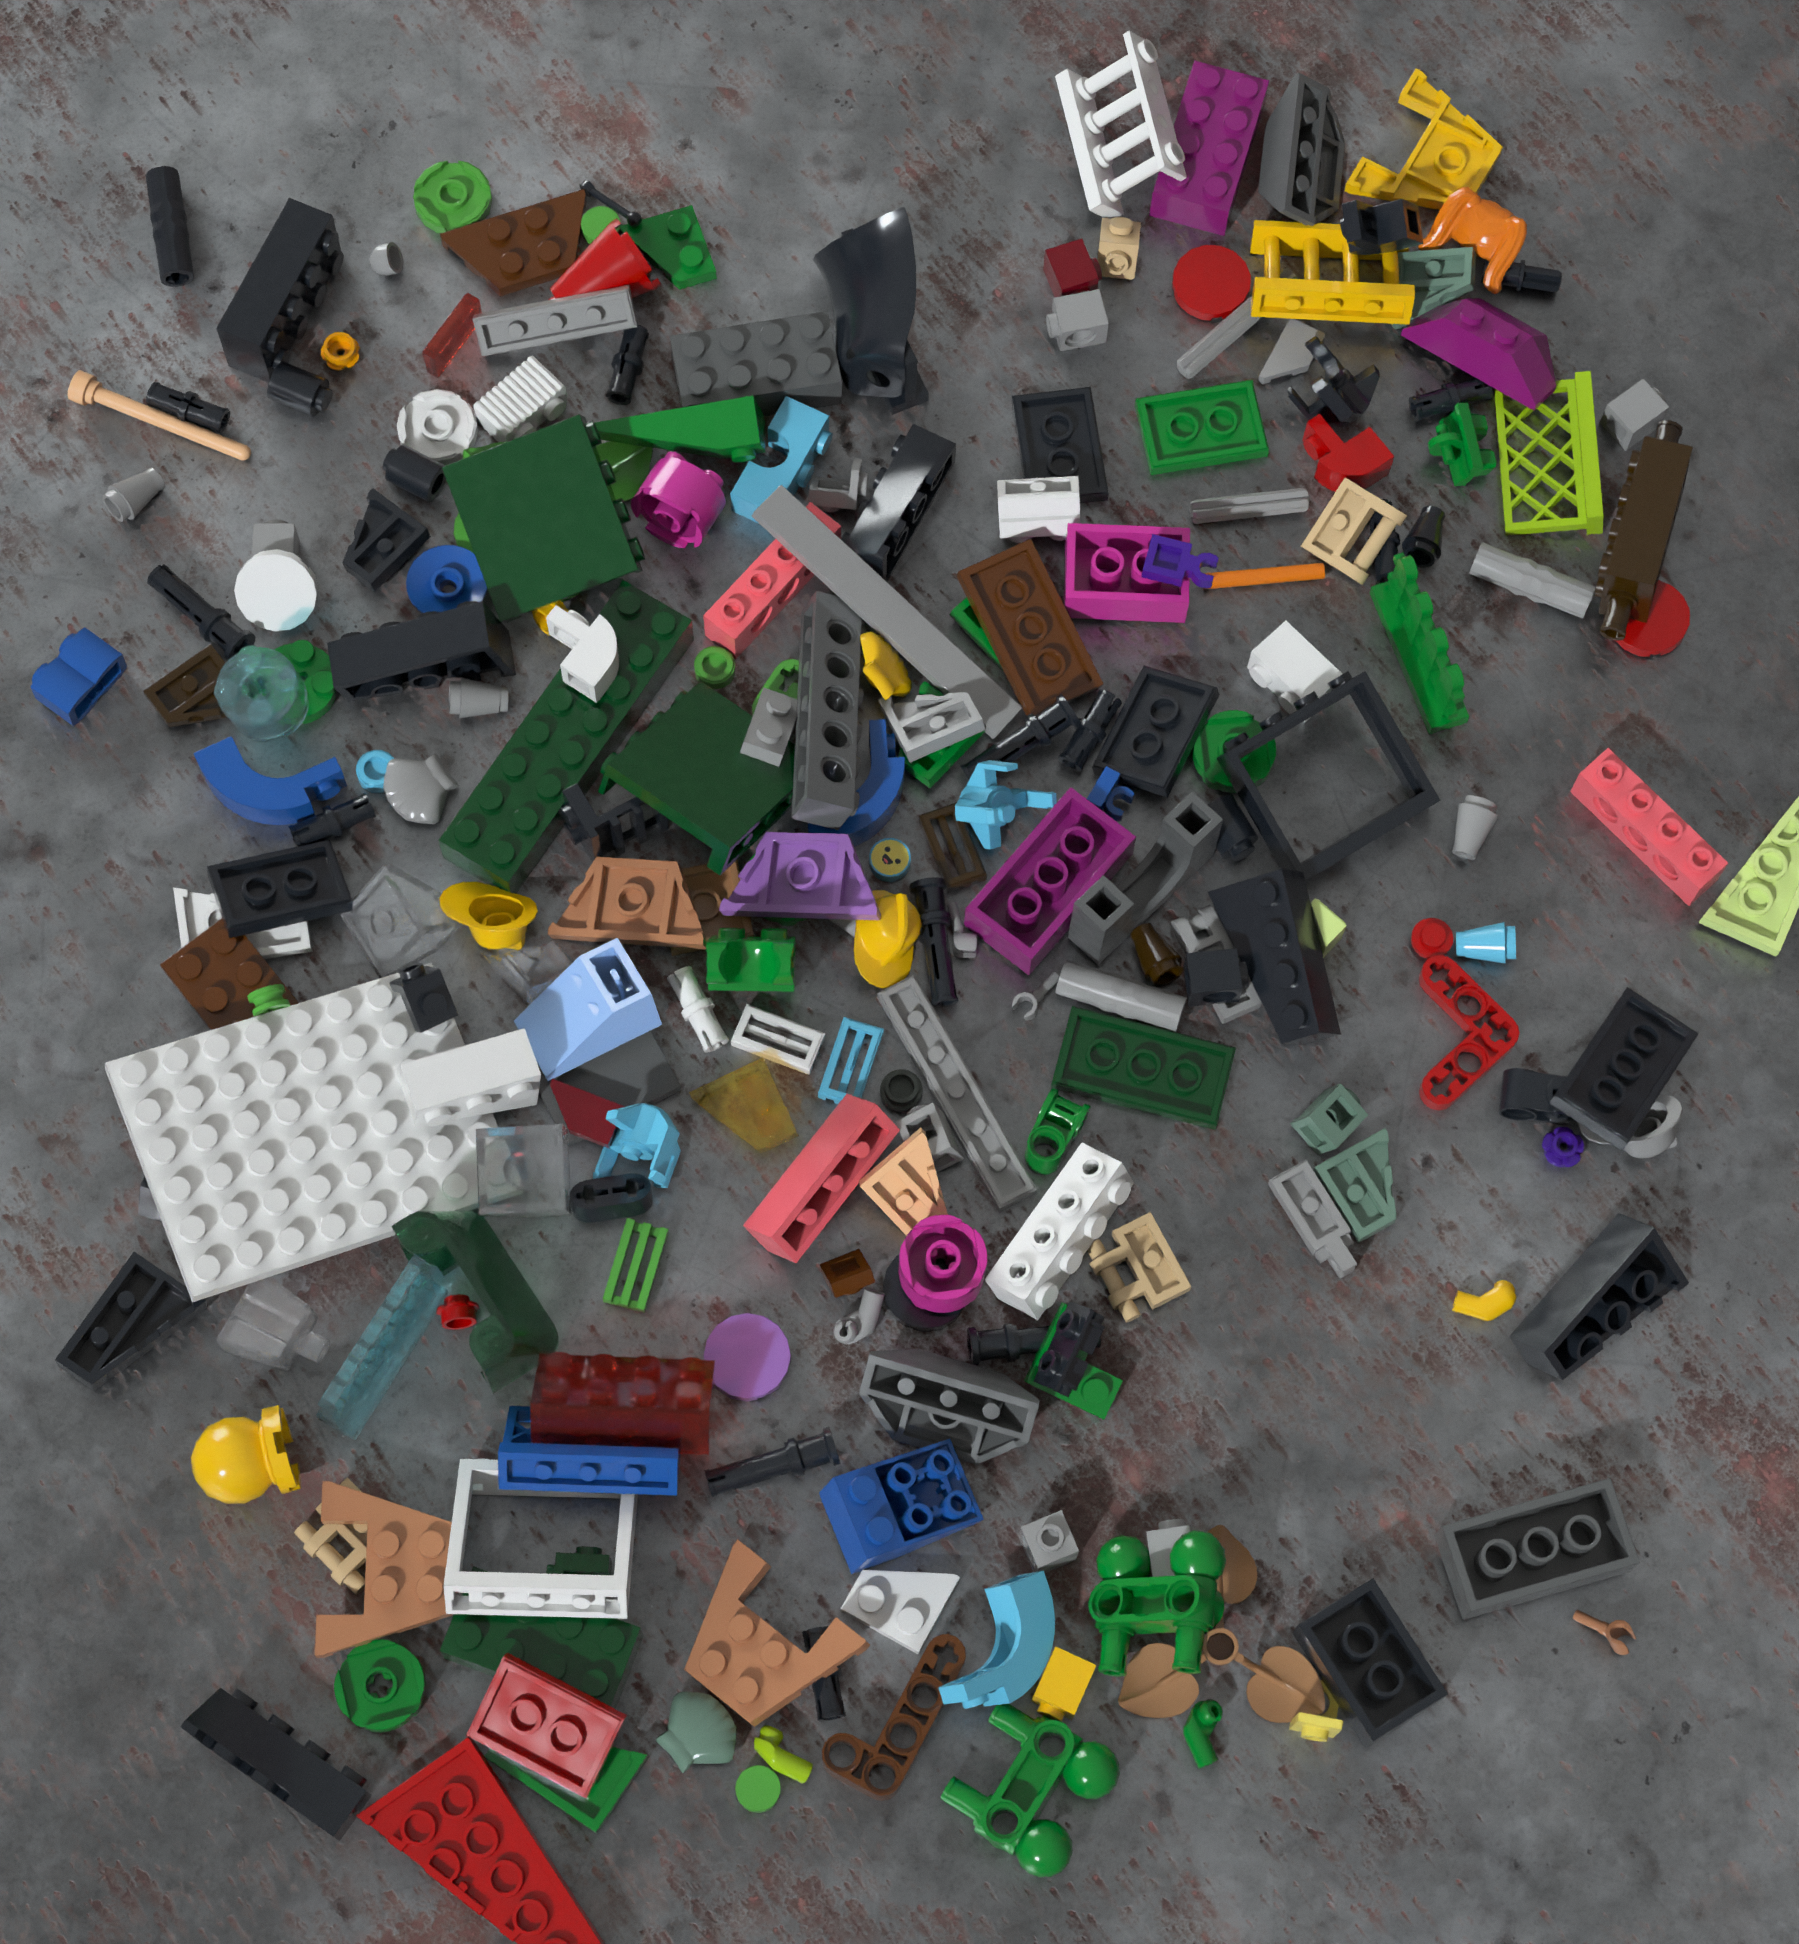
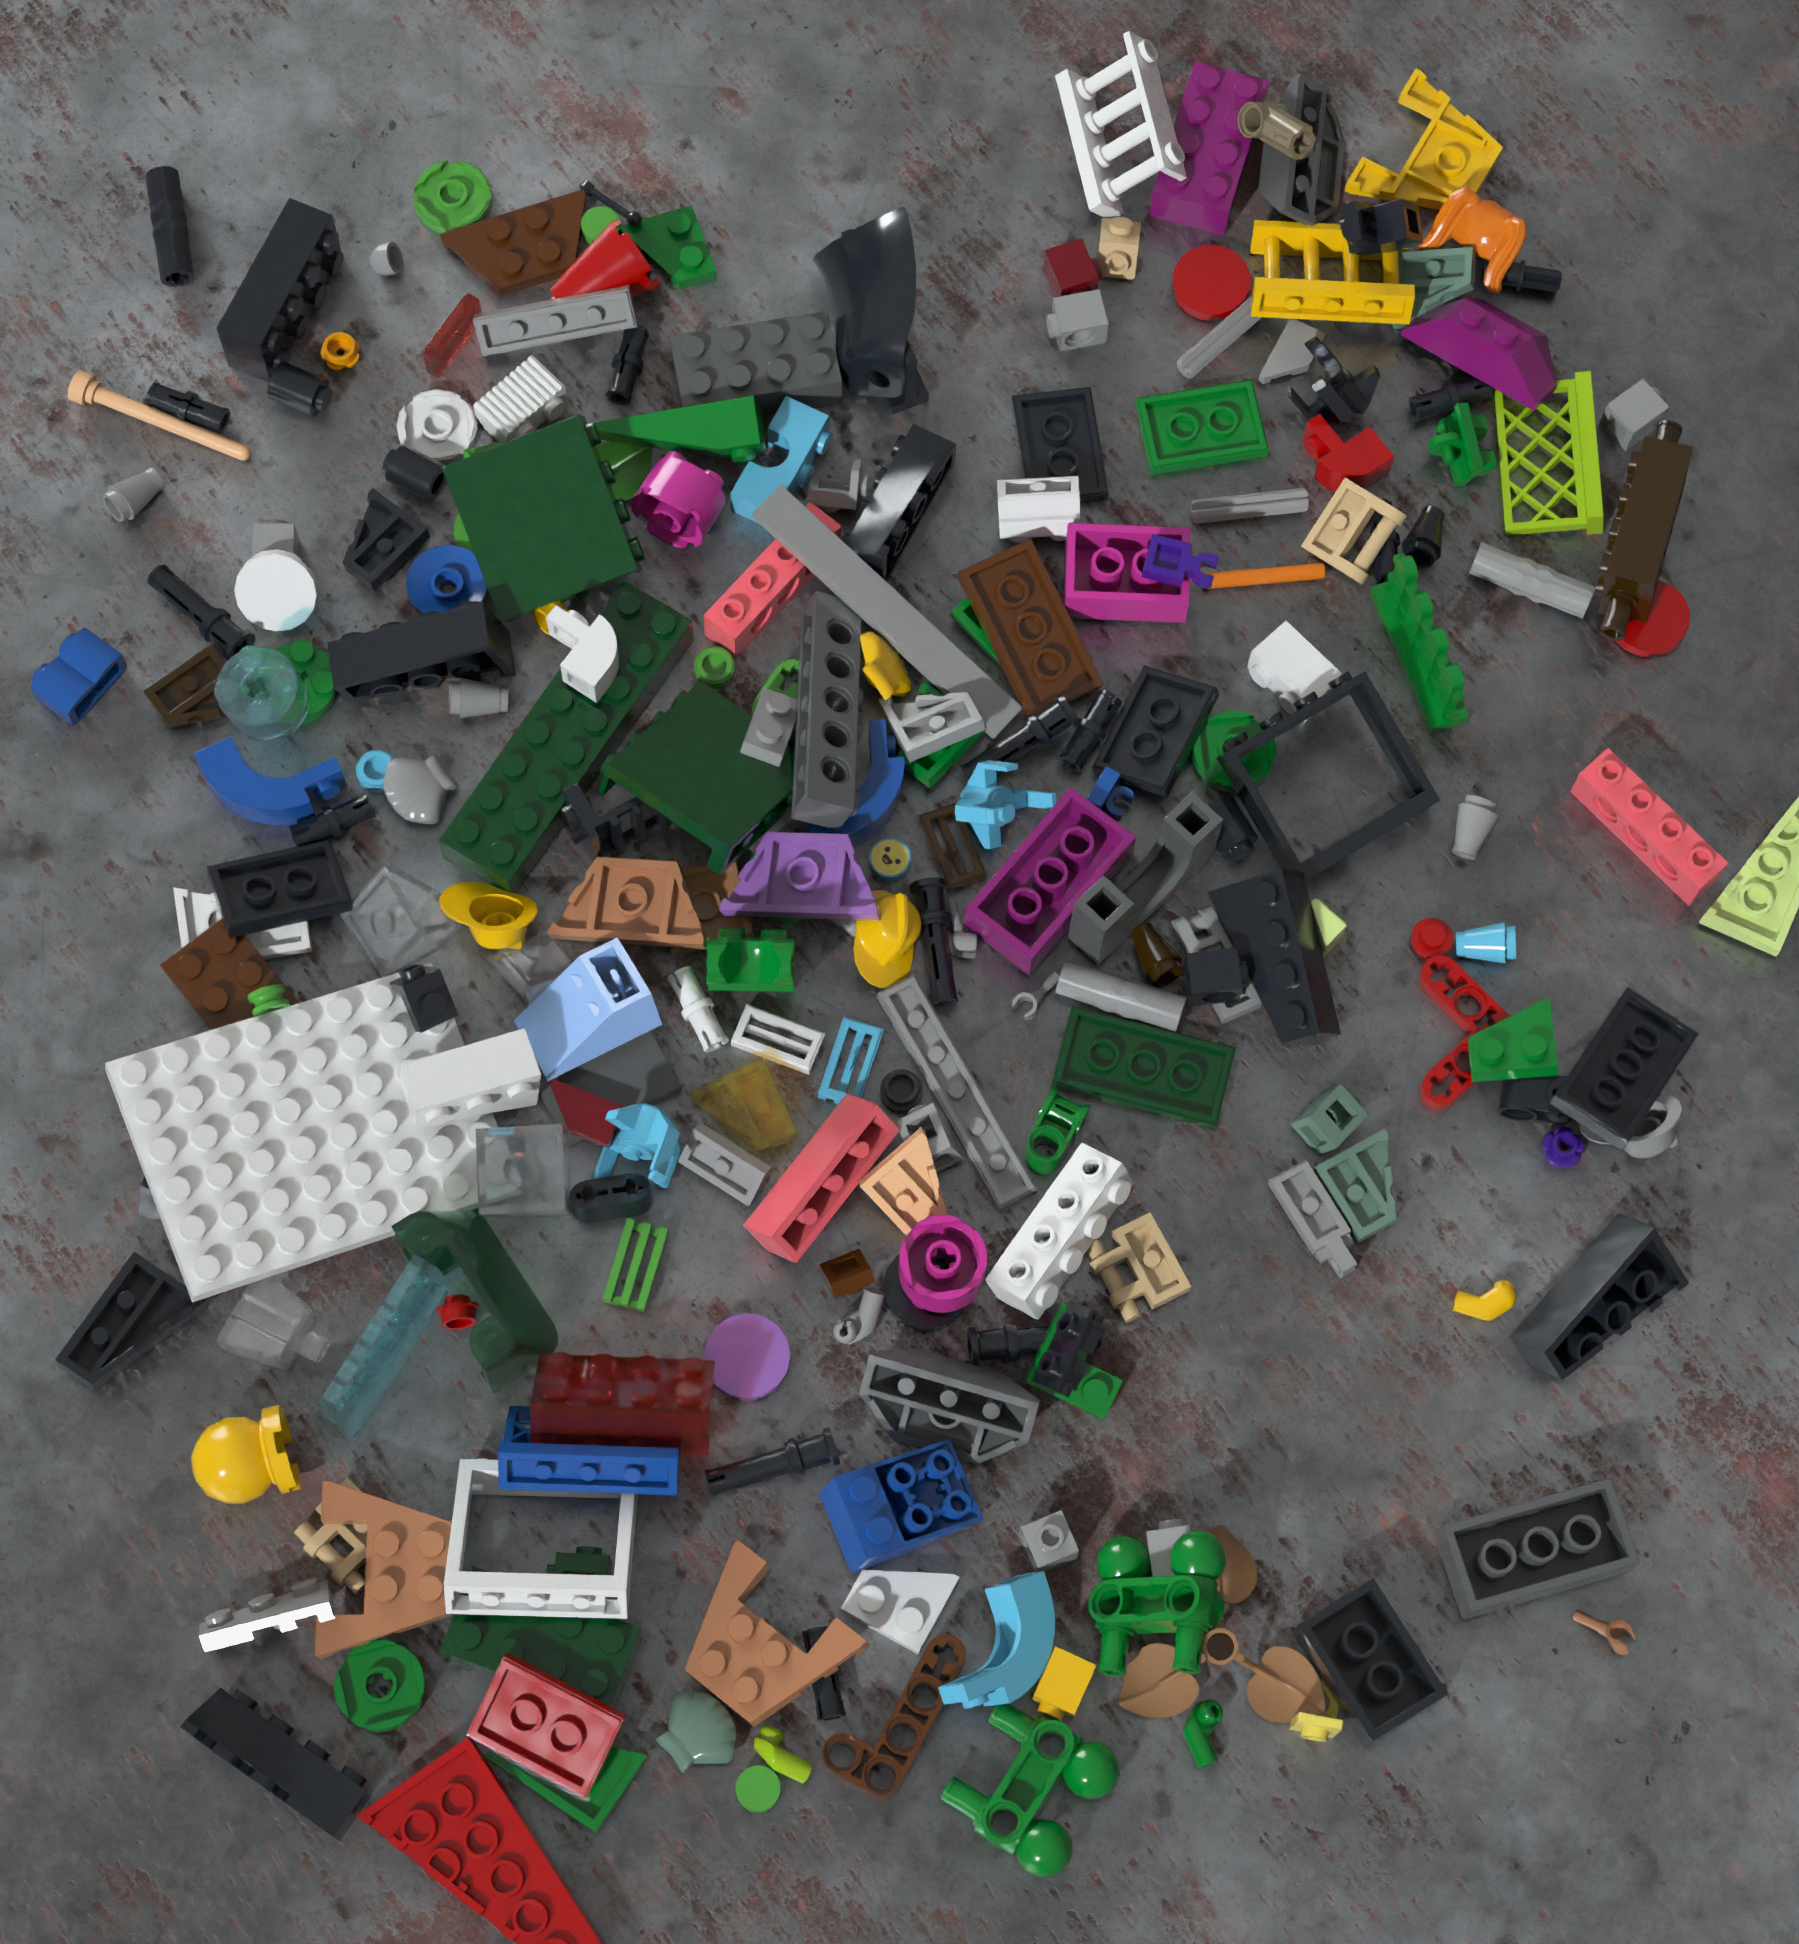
(282, 1612): none -> light grey wing
(724, 1164): none -> light grey plate
(1276, 127): none -> dark tan piece
(1515, 1046): none -> green wing

